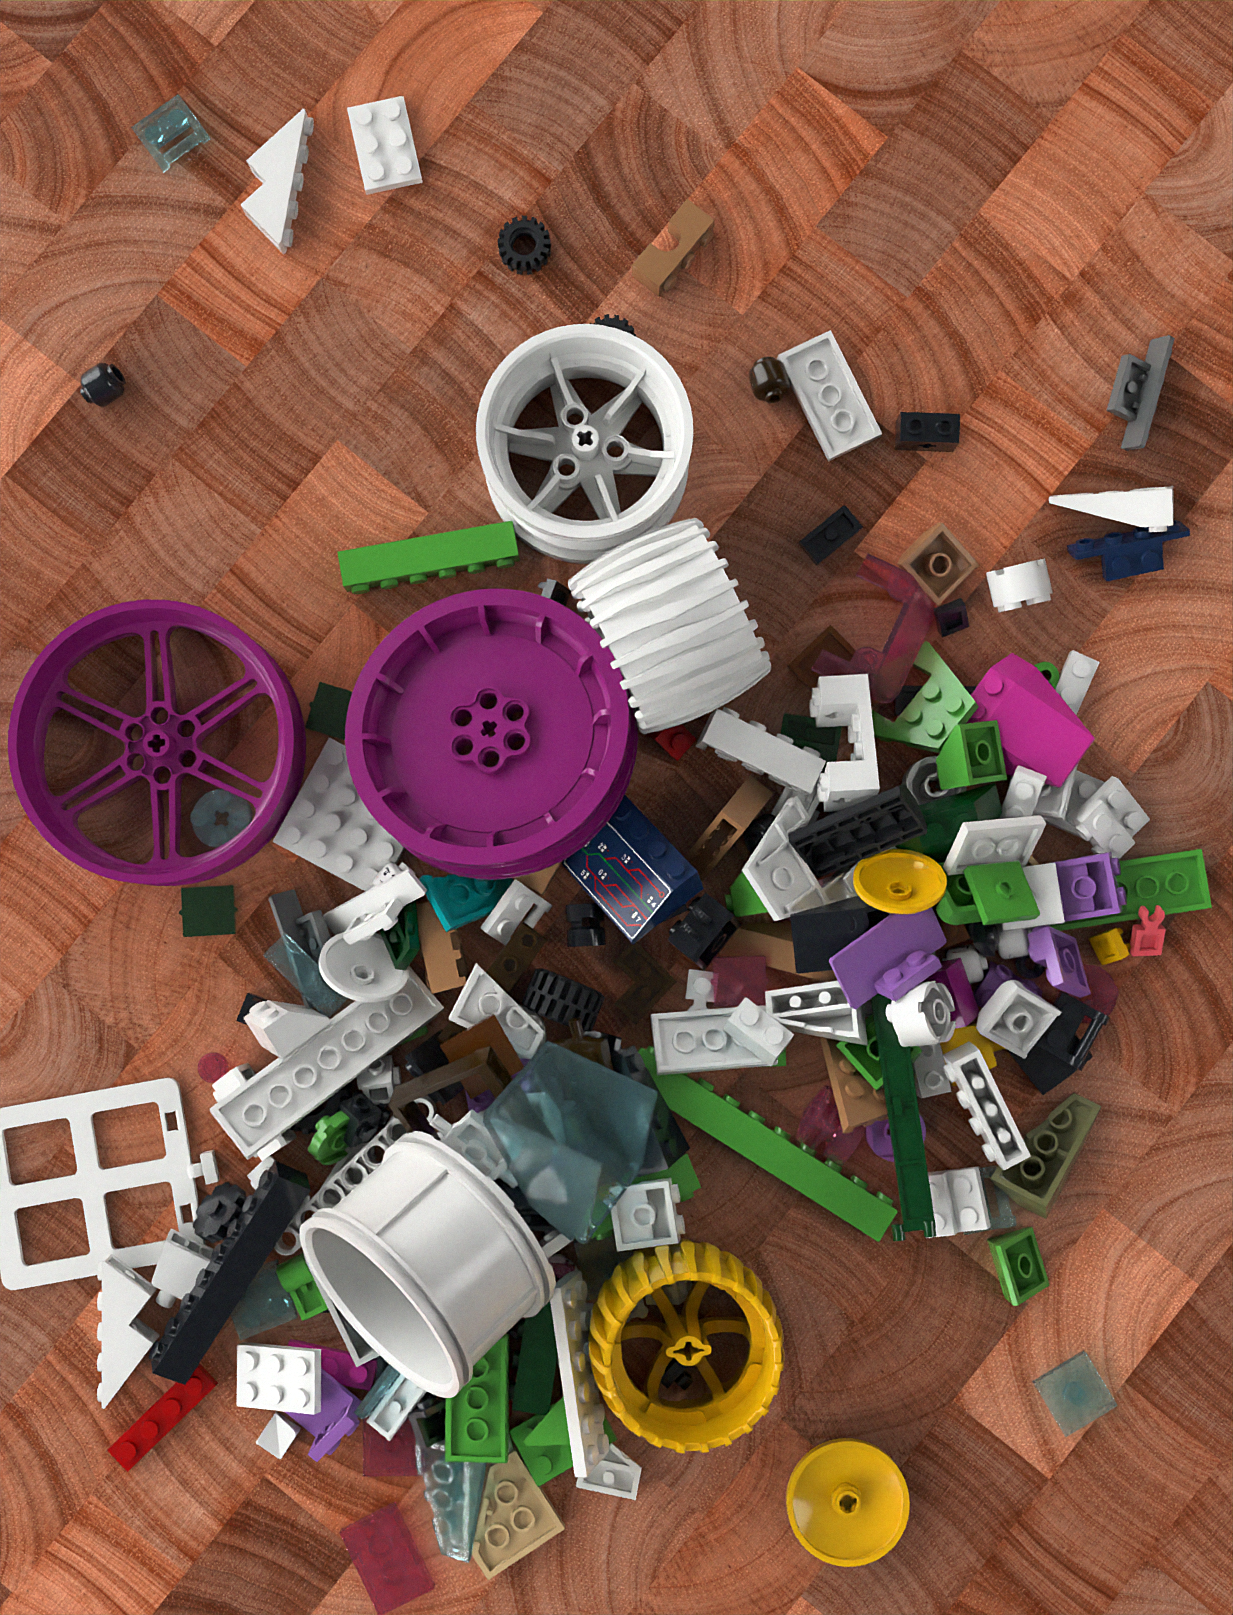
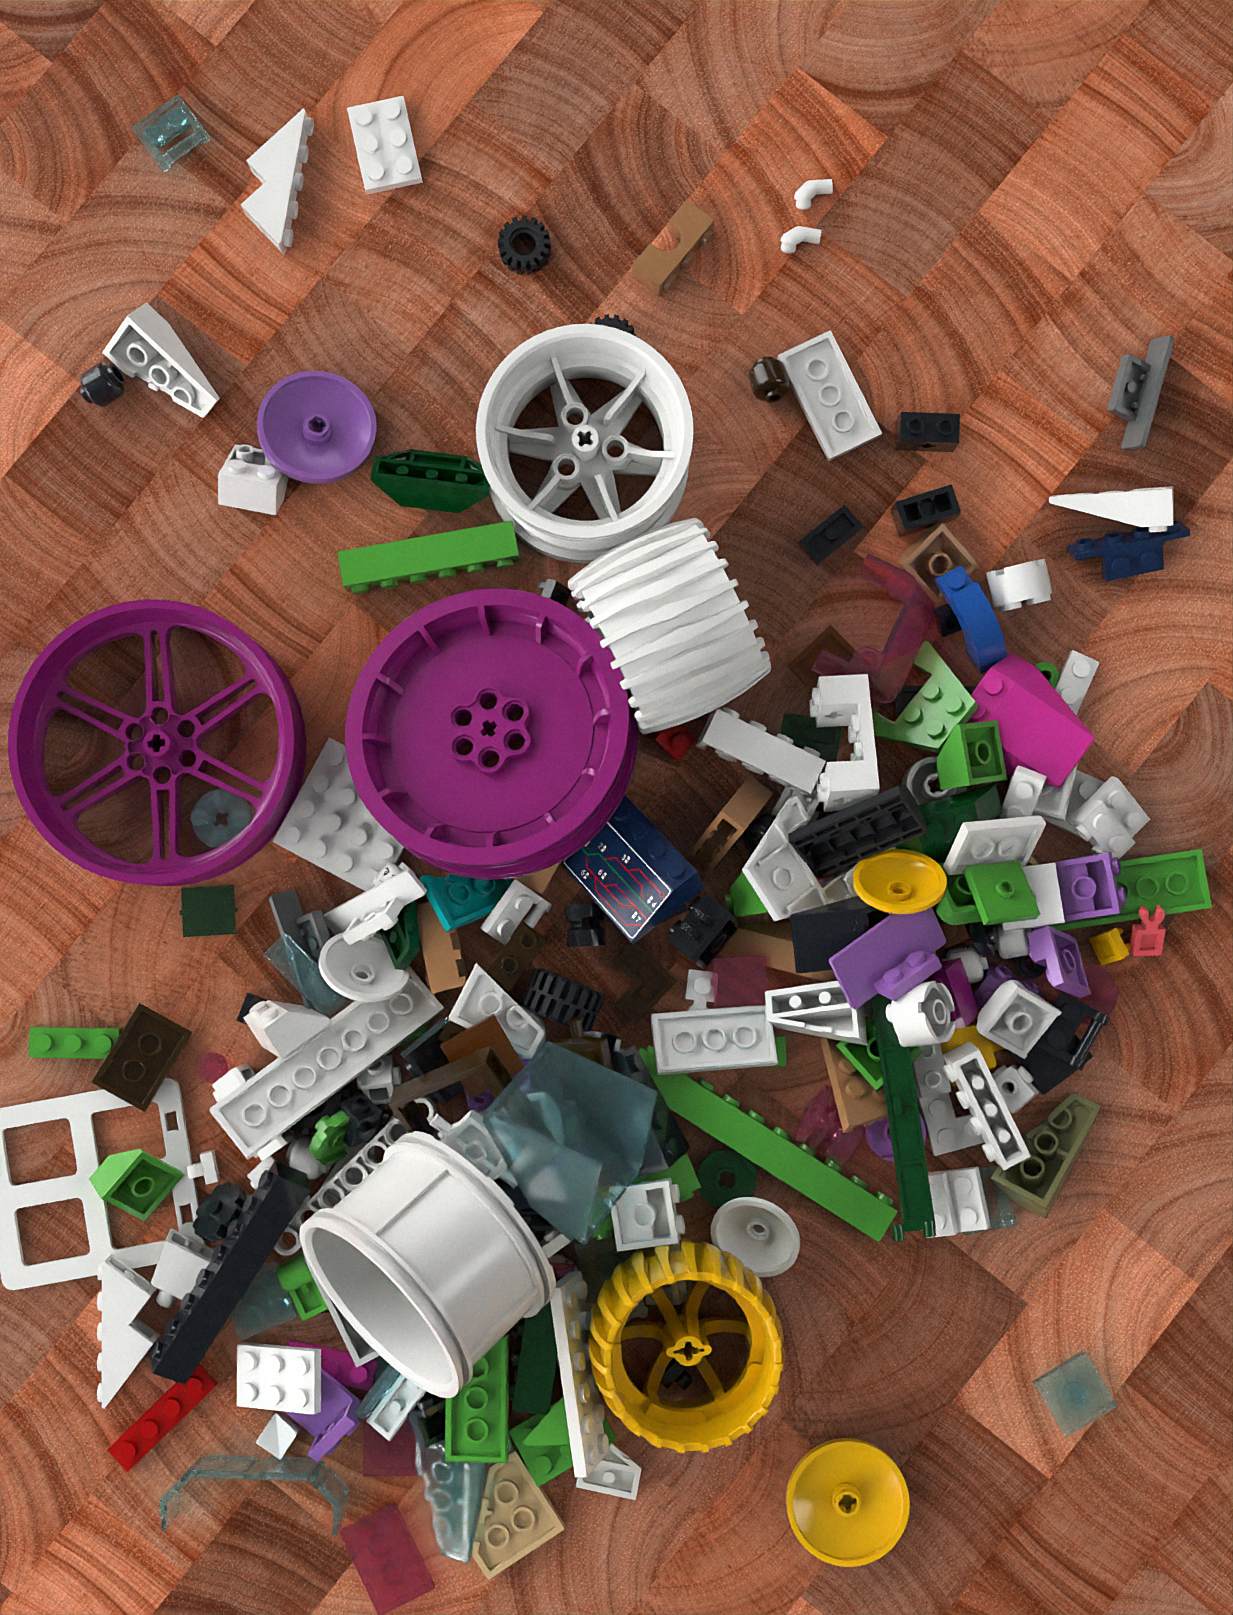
(72, 1042): none -> bright green plate
(135, 1181): none -> bright green slope
(142, 1057): none -> dark brown plate
(152, 351): none -> white wedge
(251, 481): none -> white slope
(272, 1468): none -> clear light blue windscreen
(302, 1160): none -> white head
(316, 427): none -> medium lavender dish
(329, 711): clear green piece -> none
(430, 480): none -> dark green wedge
(440, 1025): none -> clear light blue piece
(730, 1162): none -> dark green plate
(758, 1031): white brick -> none
(763, 1248): none -> white dish
(798, 235): none -> white arm
(809, 190): none -> white arm
(925, 510): none -> black brick
(943, 1128): none -> white plate
(976, 617): none -> blue arch
(1018, 1265): bright green slope -> none
(1023, 1088): none -> white brick

